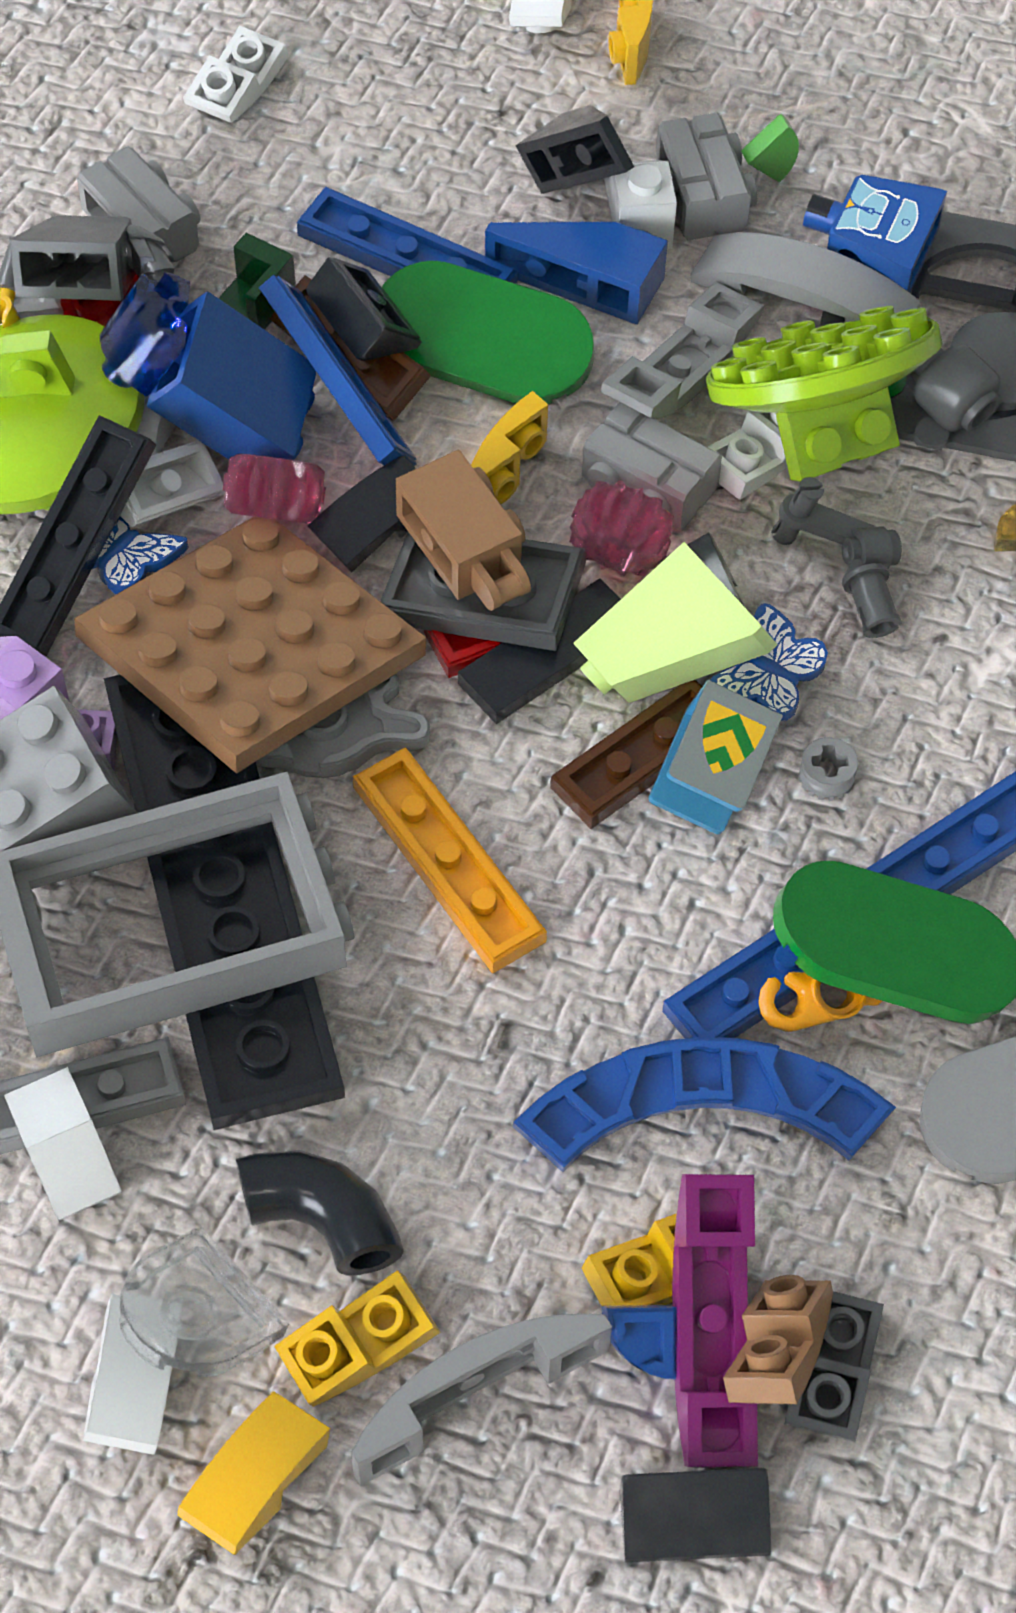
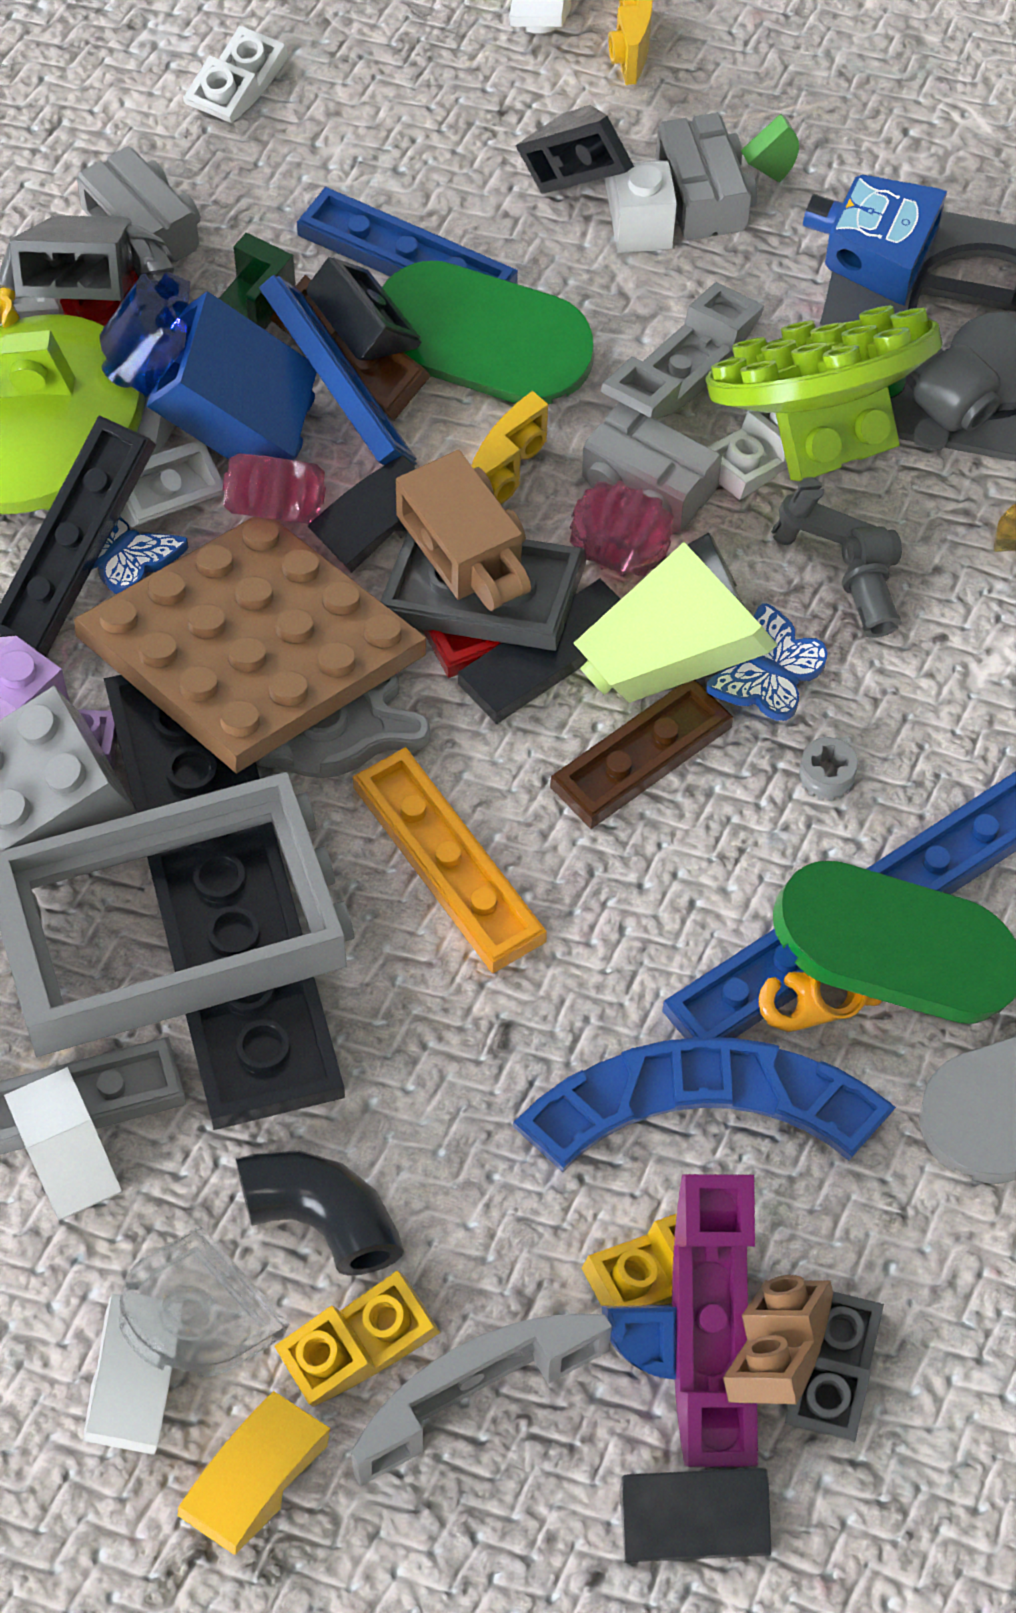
(585, 262): blue slope -> none
(714, 757): piece -> none
(798, 274): light grey slope -> none

